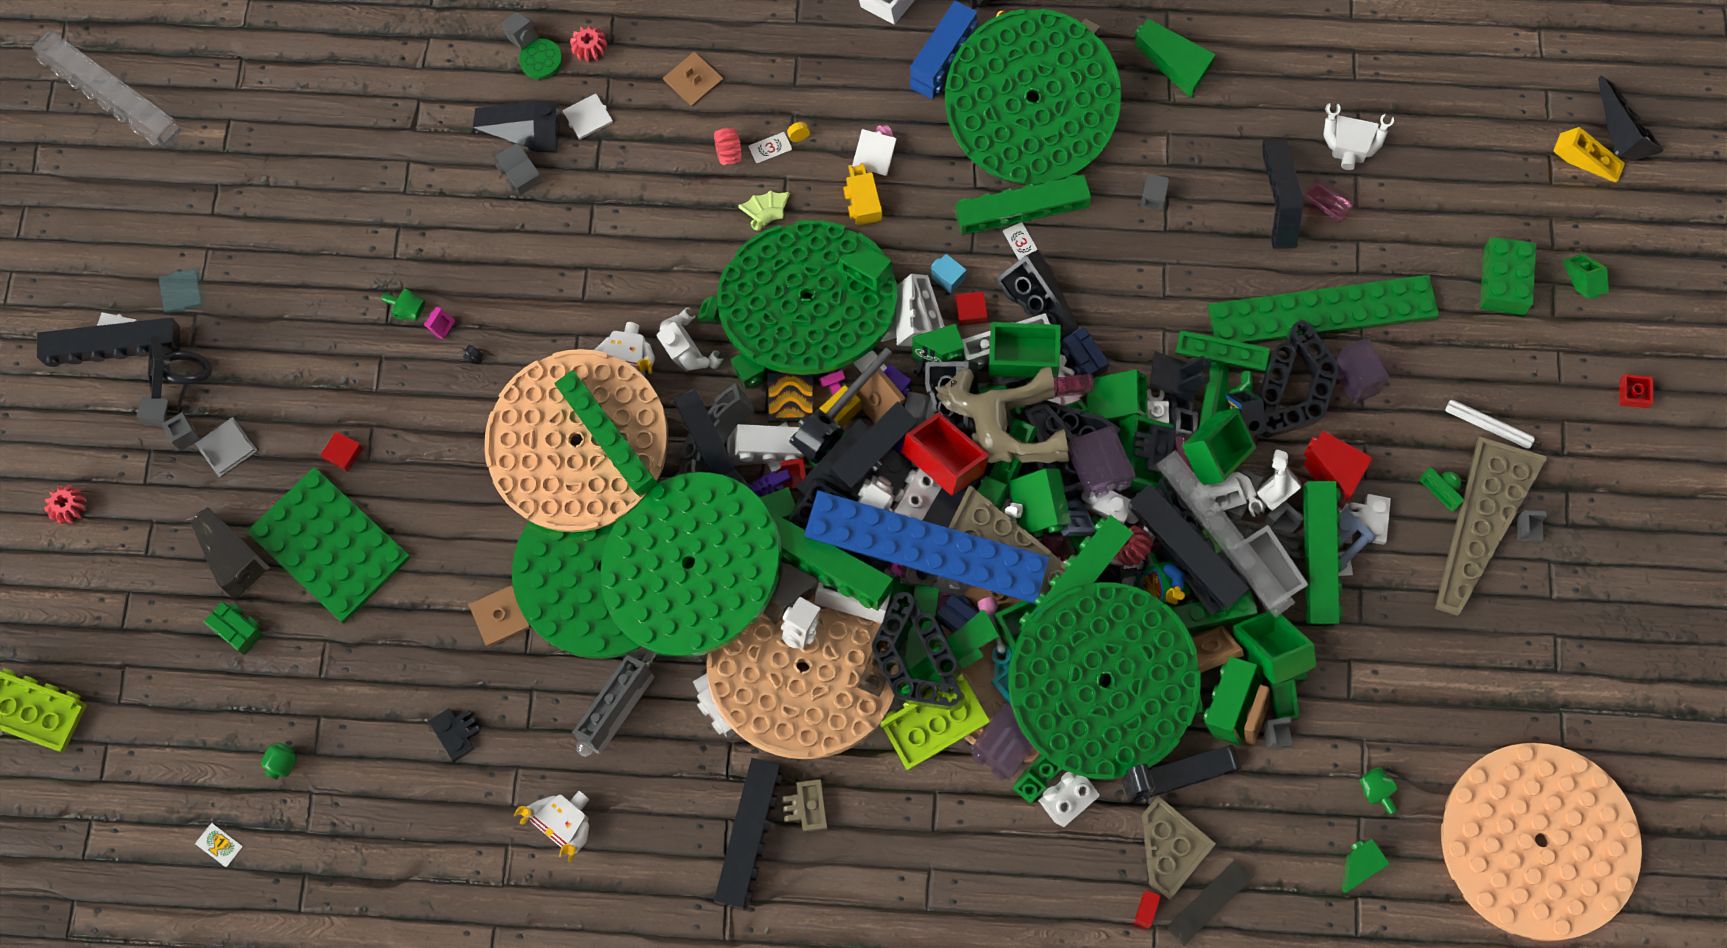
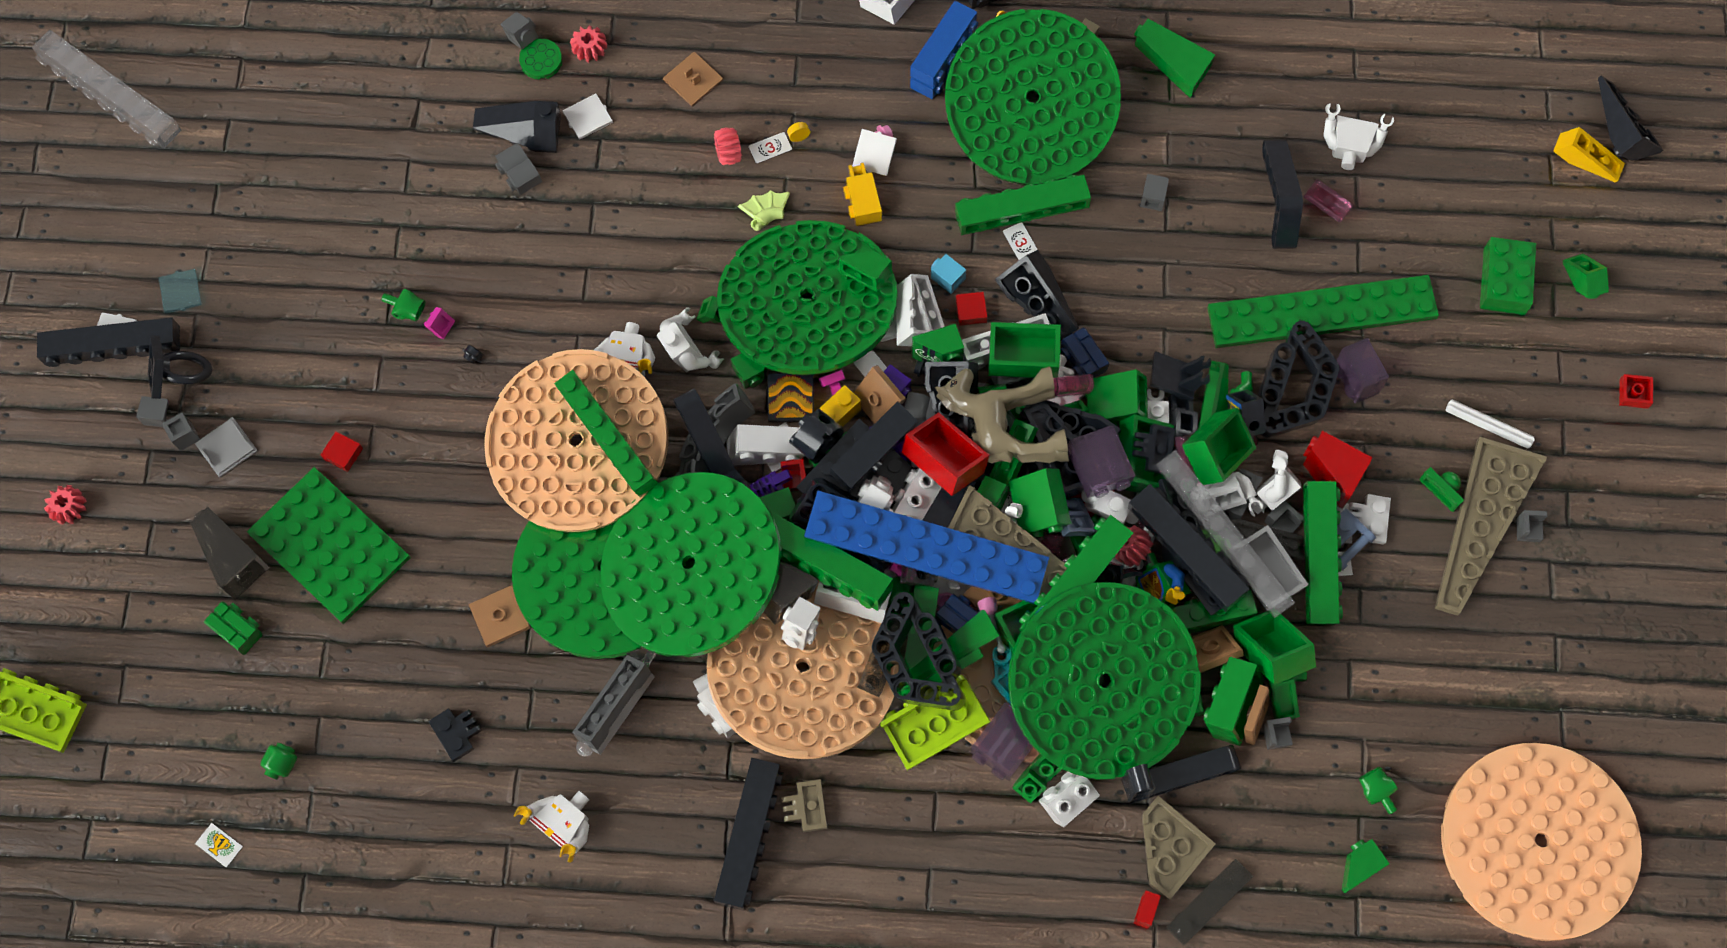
(859, 383): flat silver bar -> none
(1222, 351): green plate -> none

